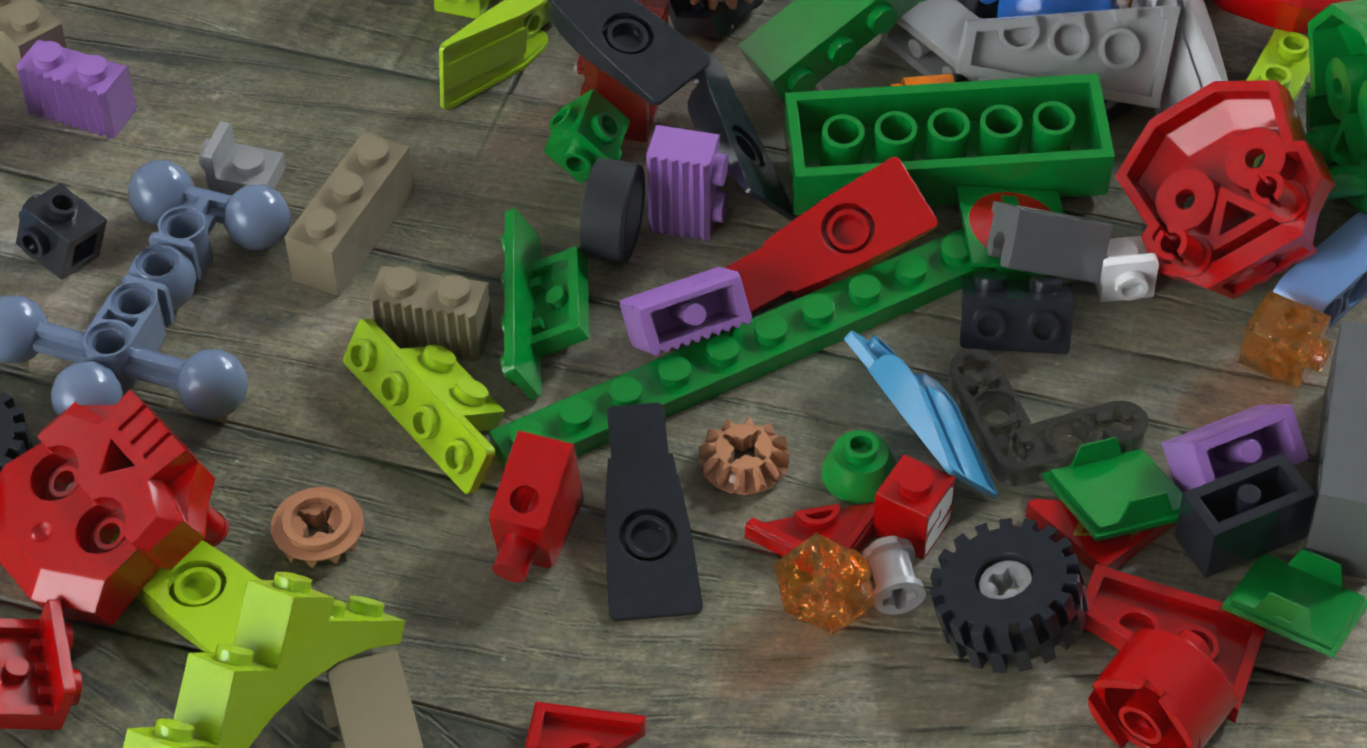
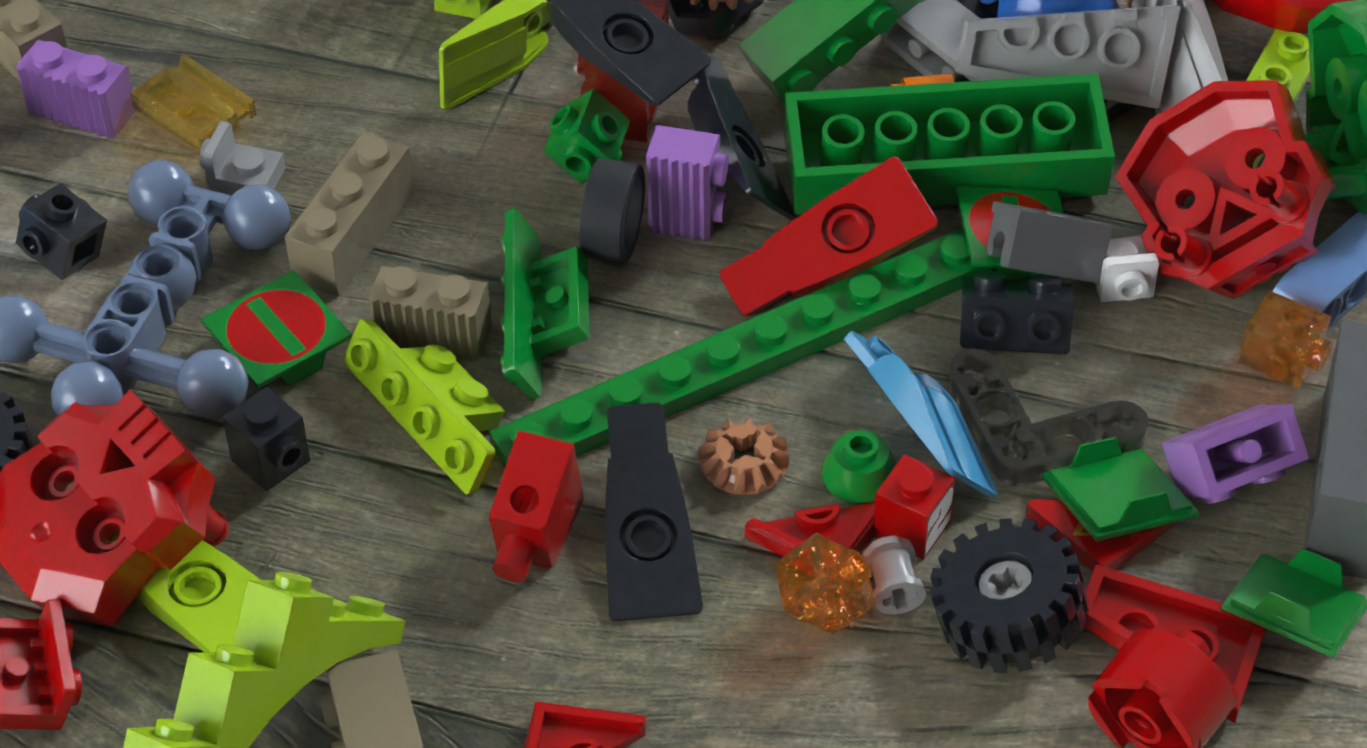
(191, 102): none -> clear yellow plate
(266, 438): none -> black brick
(278, 330): none -> piece
(315, 508): nougat gear -> none
(686, 310): medium lavender brick -> none
(1244, 515): black brick -> none

